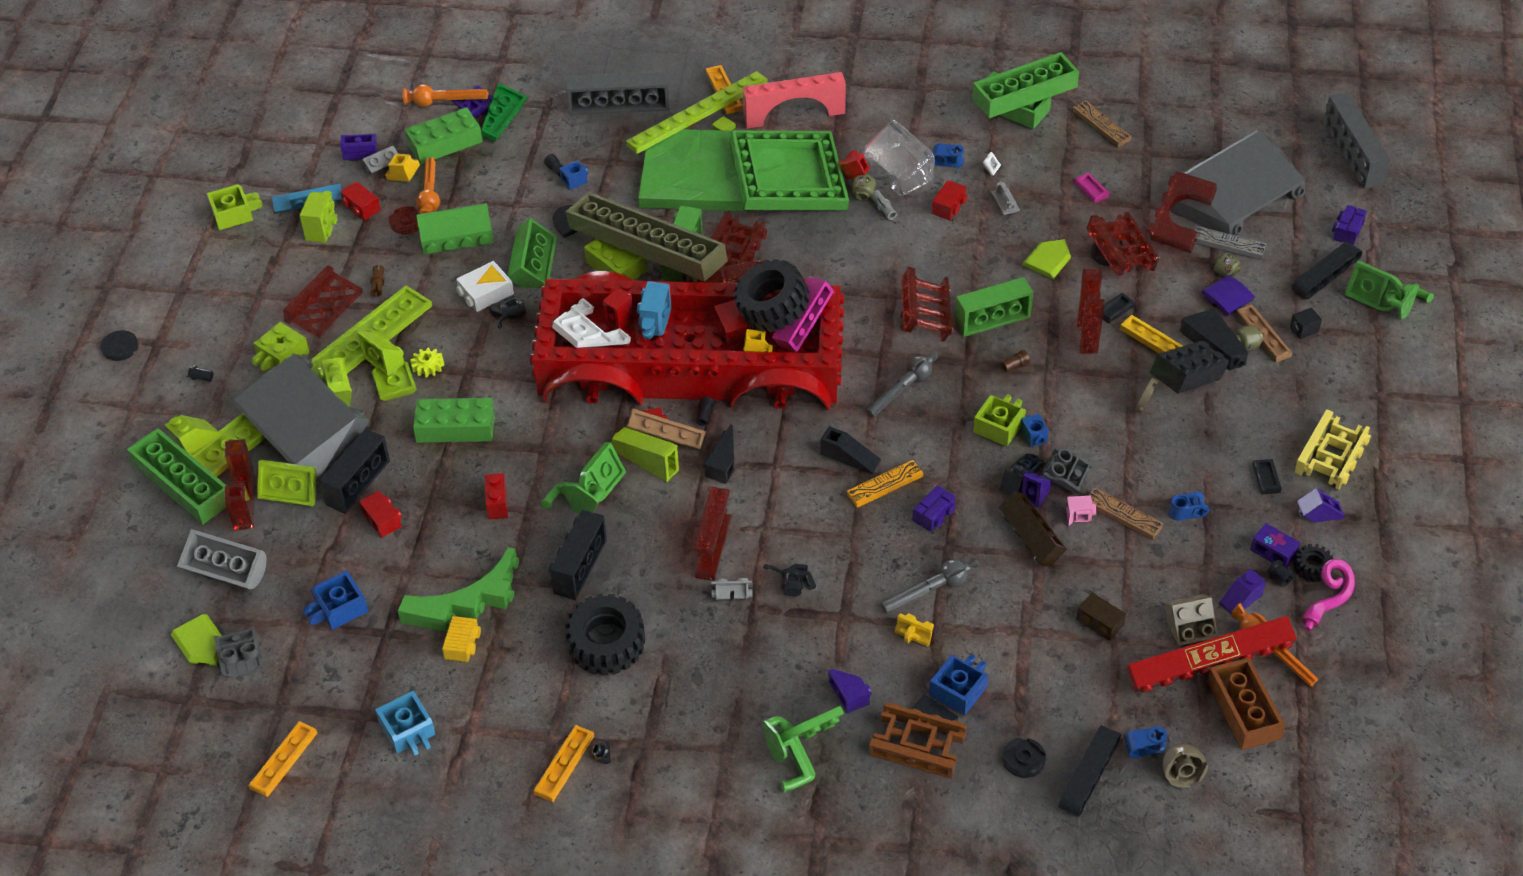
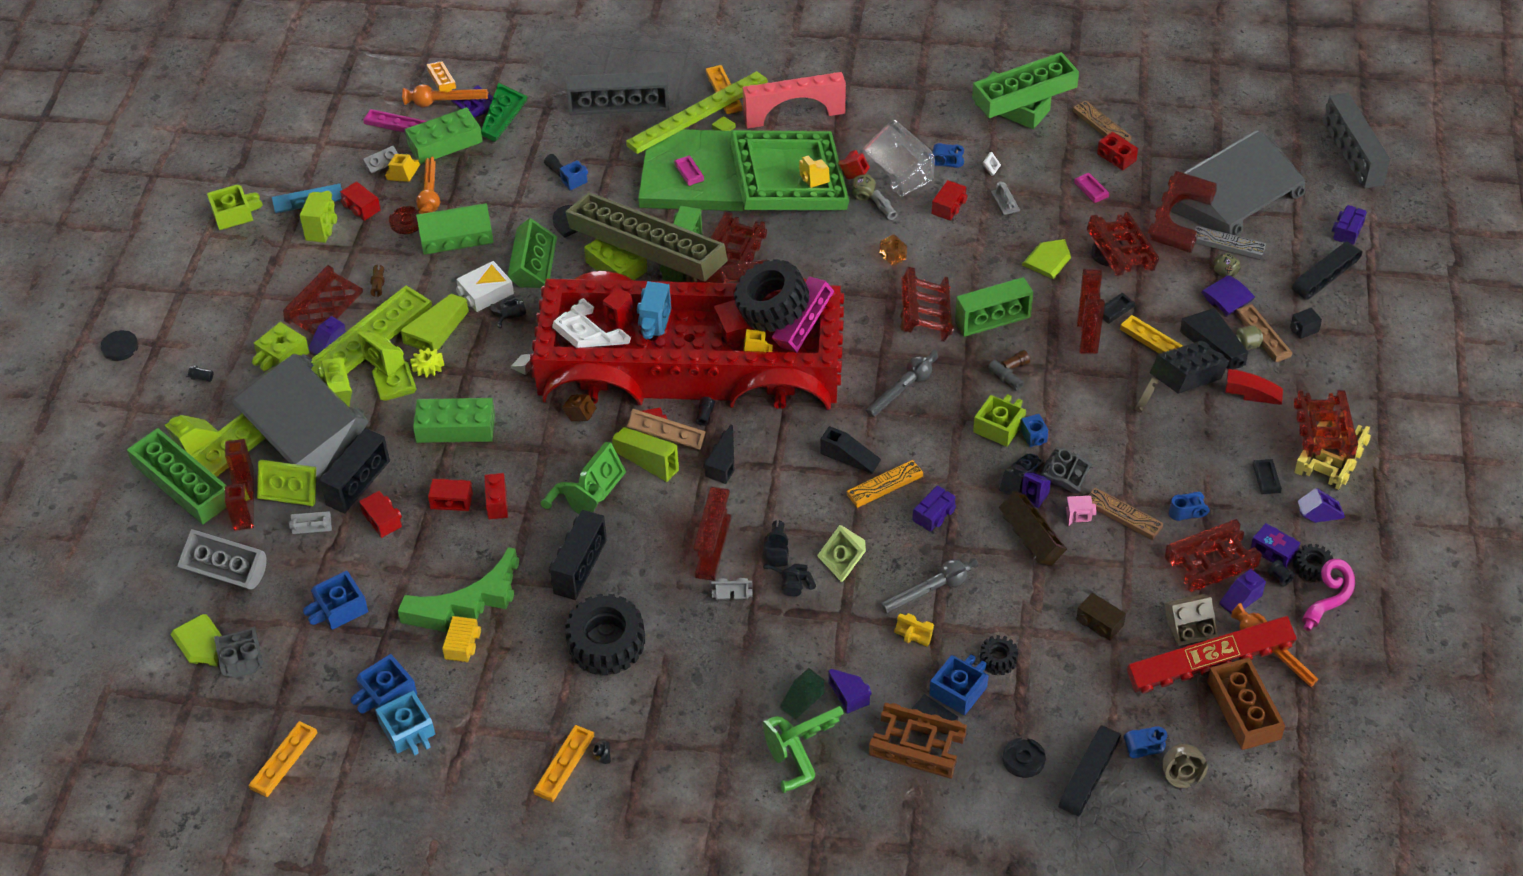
(310, 522): none -> light grey hinge
(326, 334): none -> dark purple slope
(358, 146): dark purple brick -> none
(382, 684): none -> blue hinge
(390, 120): none -> dark pink tile
(435, 324): none -> lime slope
(441, 76): none -> light orange plate
(450, 495): none -> red brick
(522, 364): none -> white slope
(579, 407): none -> reddish brown brick
(689, 170): none -> dark pink tile
(775, 546): none -> black piece
(803, 693): none -> clear green slope
(814, 172): none -> yellow brick
(842, 552): none -> yellowish green slope
(893, 250): none -> clear orange brick
(999, 645): none -> black tyre
(1006, 375): none -> dark grey pin
(1117, 151): none -> red brick
(1208, 542): none -> clear red fence
(1253, 387): none -> red slope
(1326, 436): none -> clear red fence
(1374, 287): bright green plate -> none

